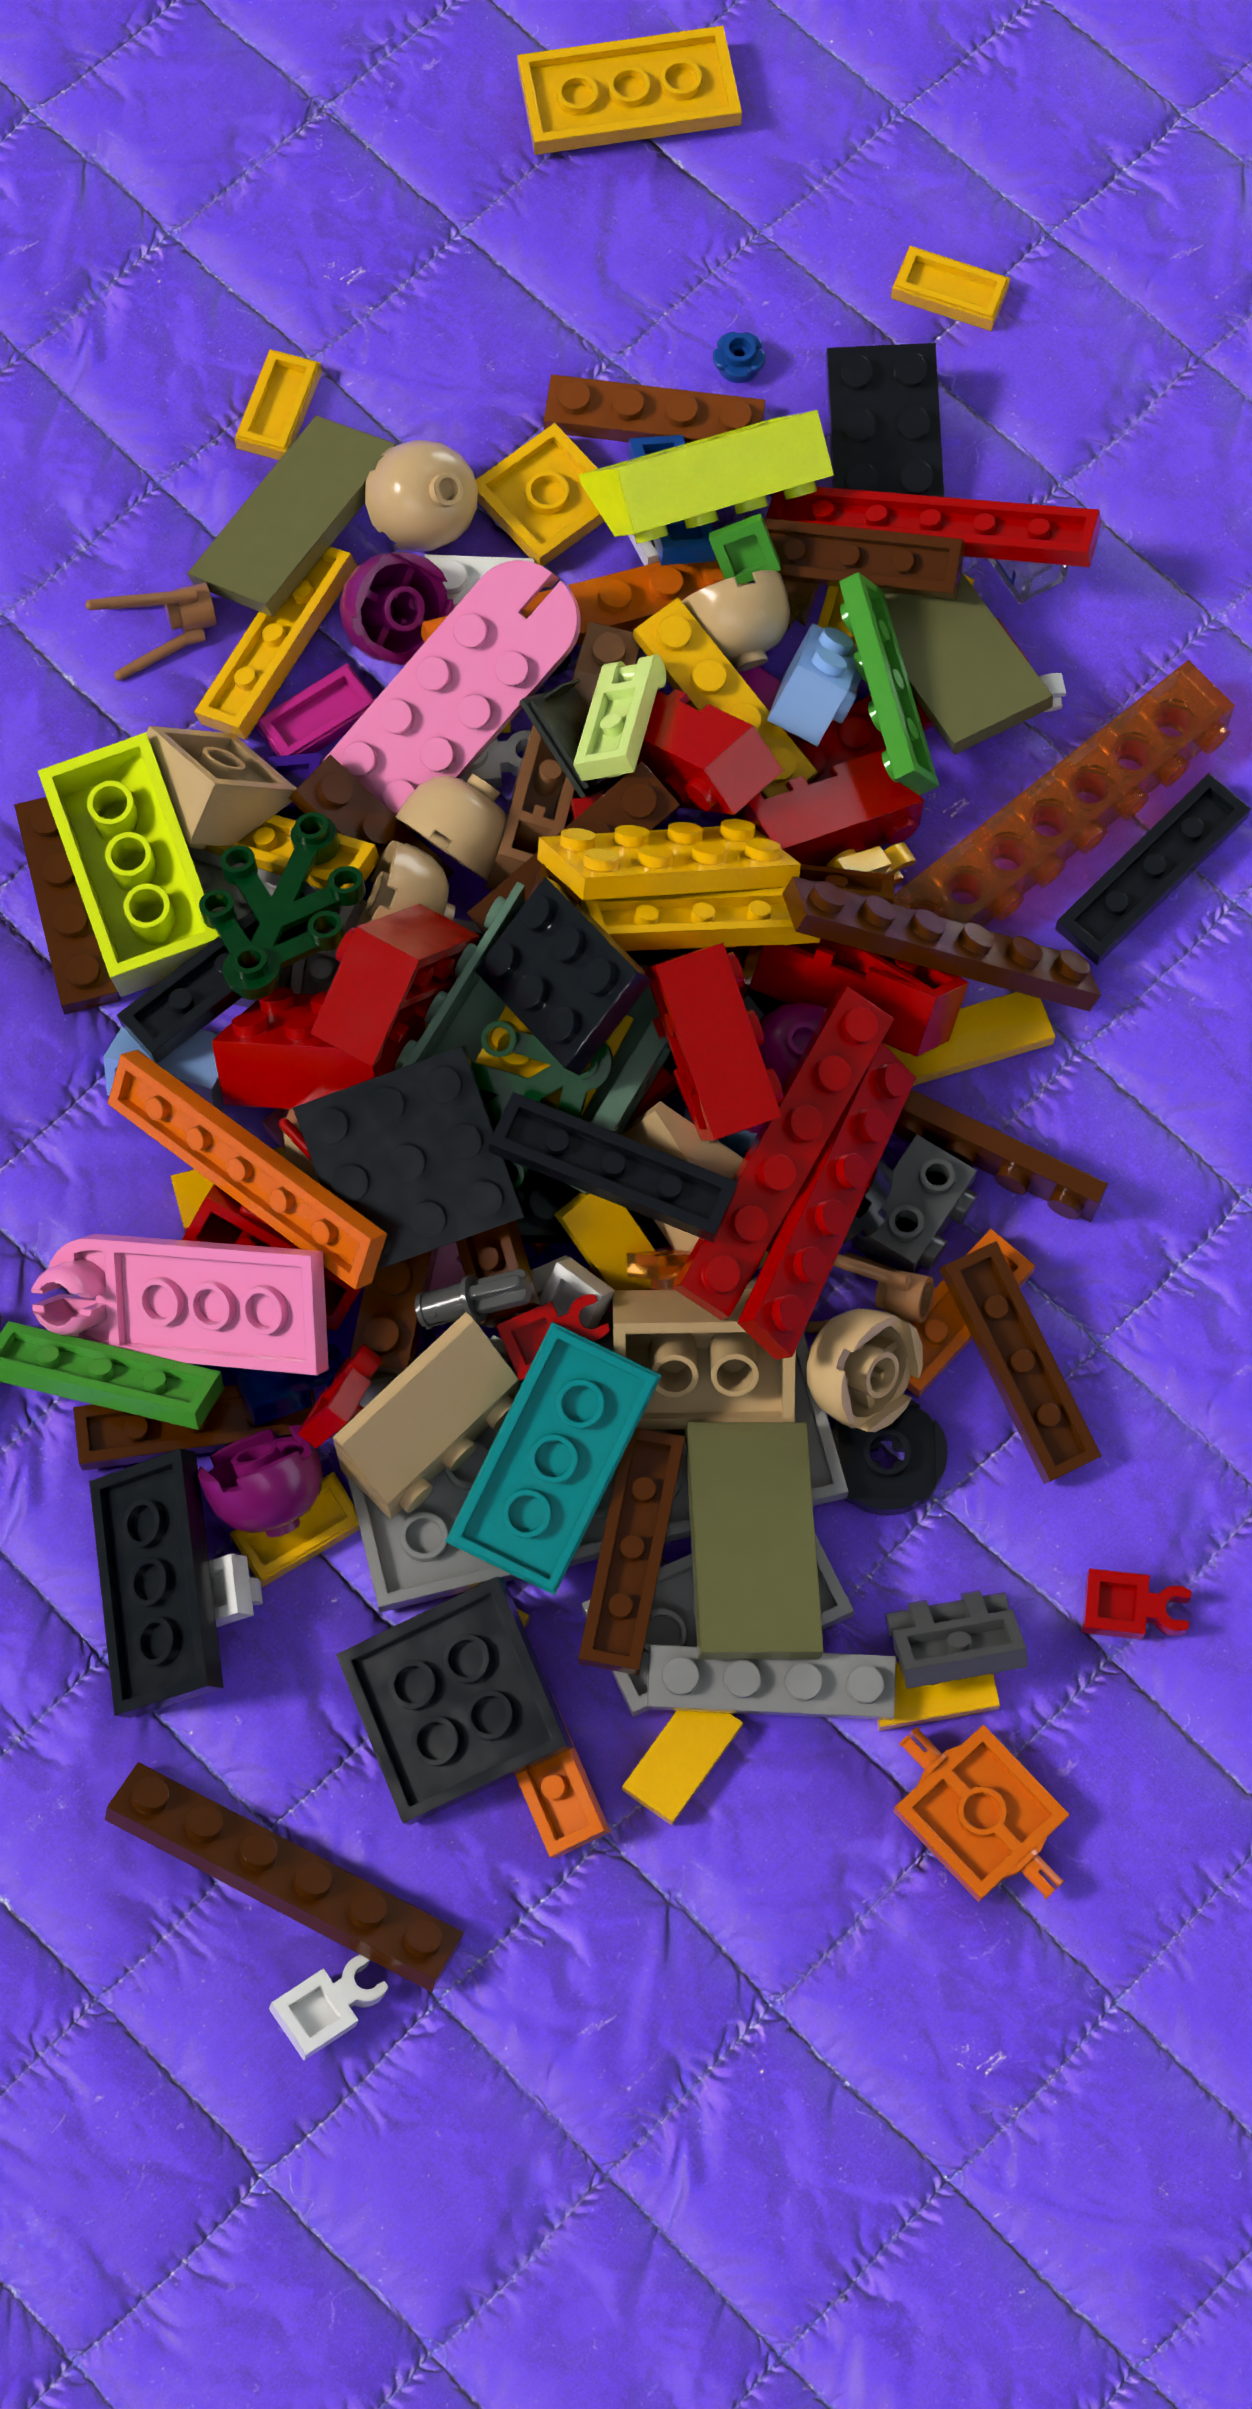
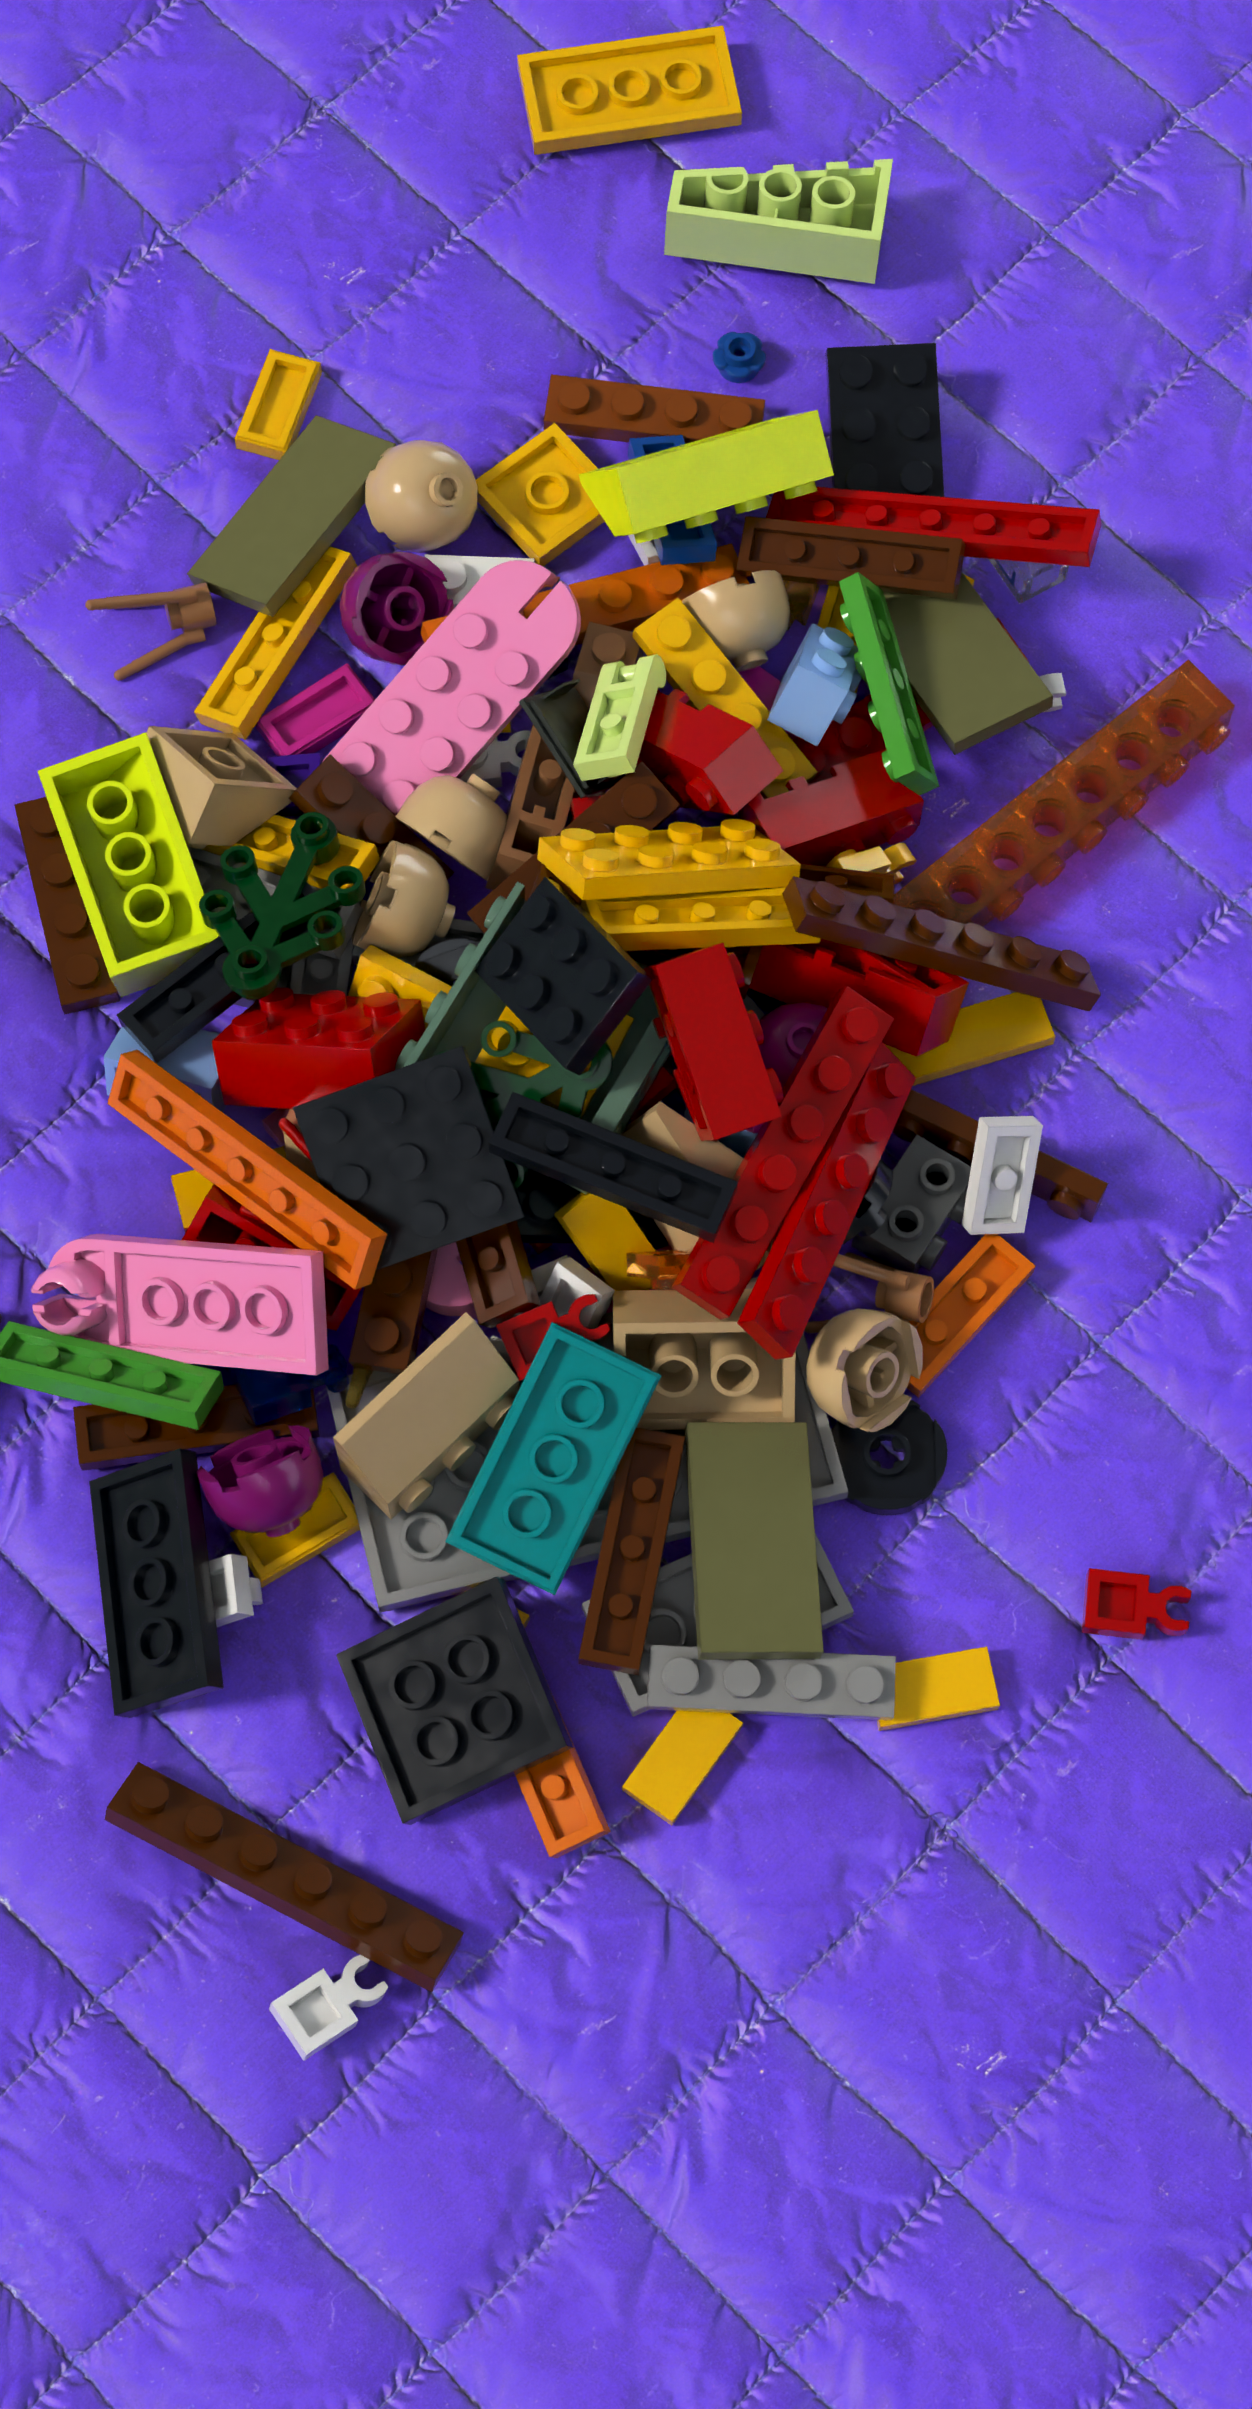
(341, 1400): red plate -> none
(388, 975): red wedge -> none
(475, 1297): dark grey axle -> none
(744, 549): bright green plate -> none
(782, 218): none -> yellowish green wedge
(950, 288): yellow tile -> none
(956, 1639): dark grey plate -> none
(981, 1813): orange plate -> none
(1002, 1175): none -> white plate
(1020, 1362): reddish brown plate -> none
(1152, 869): black plate -> none

